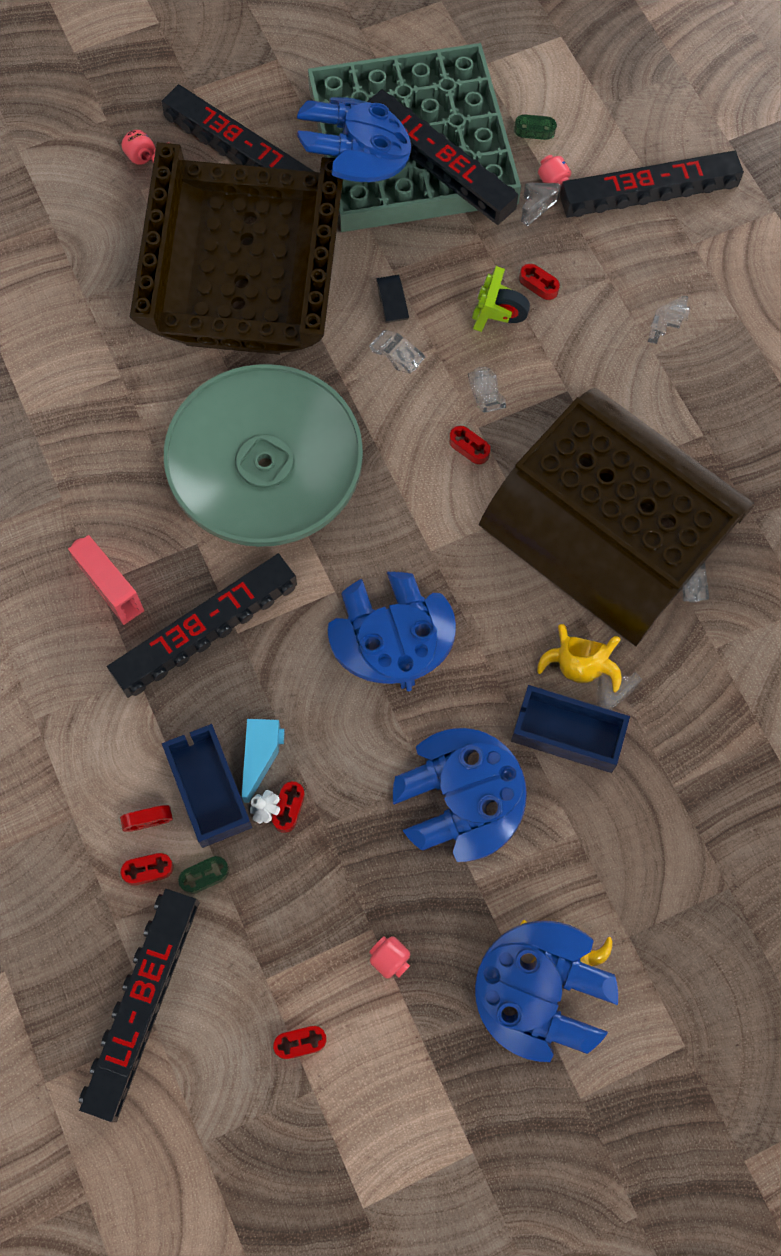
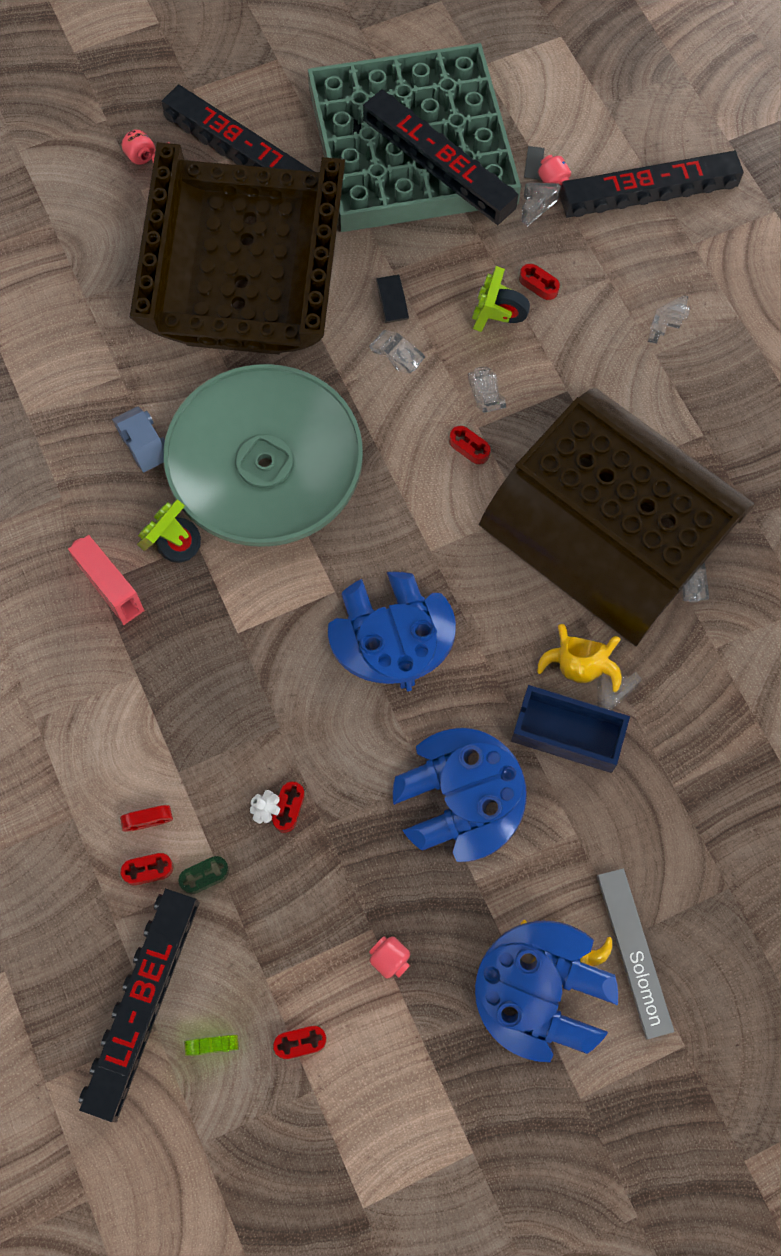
(141, 438): none -> sand blue brick
(174, 536): none -> plate
(203, 625): black brick -> none
(207, 786): dark blue piece -> none
(211, 1045): none -> clear neon green beam
(260, 752): medium azure slope -> none
(371, 142): blue piece -> none
(534, 157): none -> dark grey sticker
(535, 127): clear green beam -> none
(635, 954): none -> light grey tile

